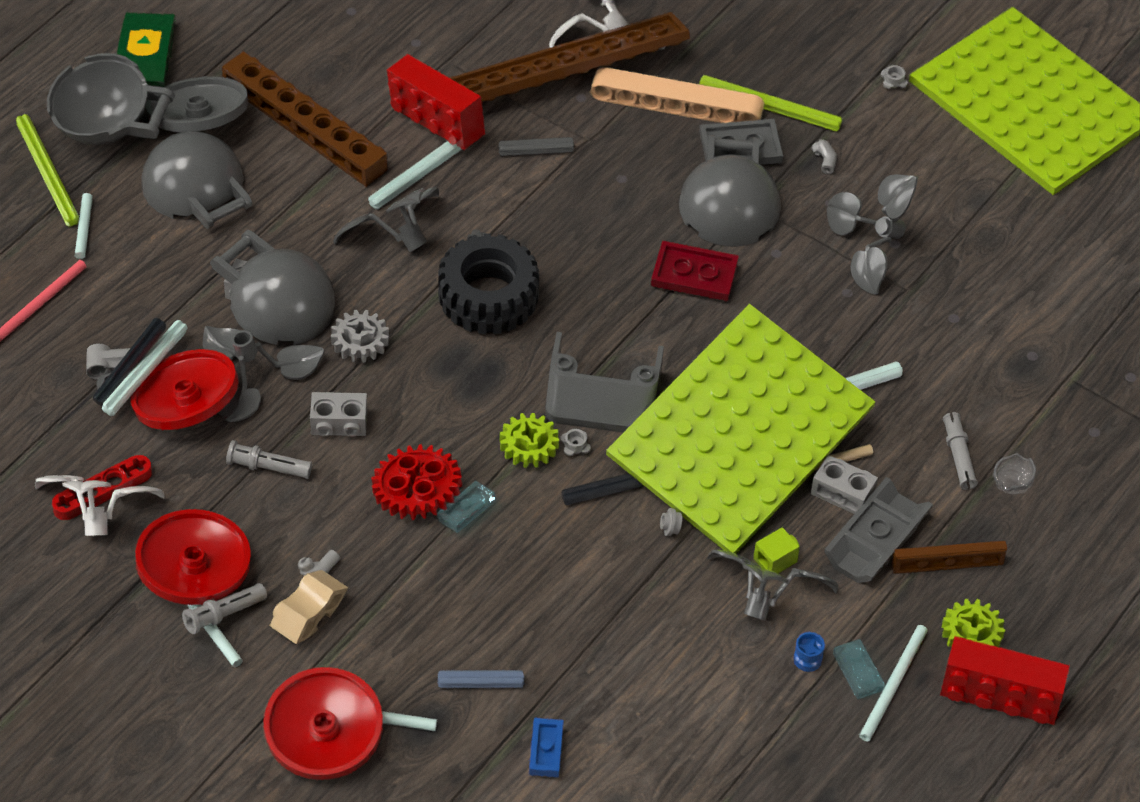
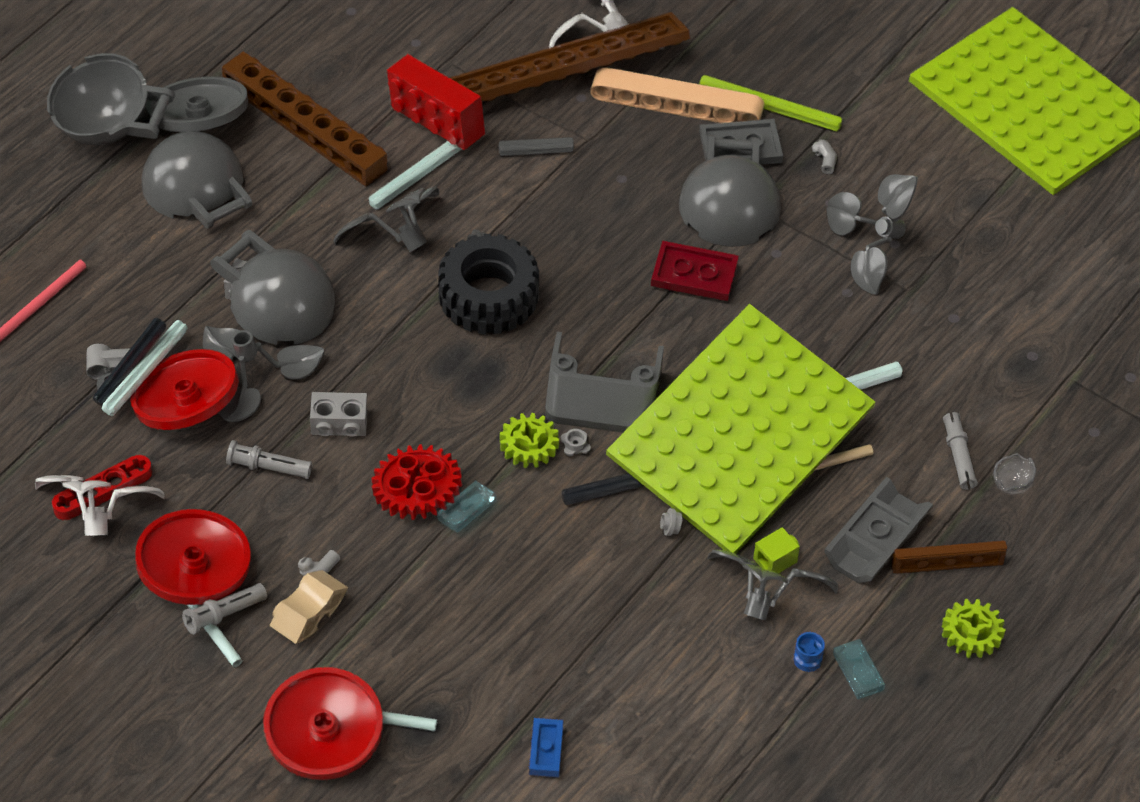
(47, 170): lime axle -> none
(83, 226): light aqua bar -> none
(148, 43): dark green slope -> none
(359, 336): light grey gear -> none
(480, 679): sand blue axle -> none
(839, 483): light grey brick -> none
(893, 683): light aqua piece -> none
(894, 77): light grey plate -> none
(1004, 680): red brick -> none

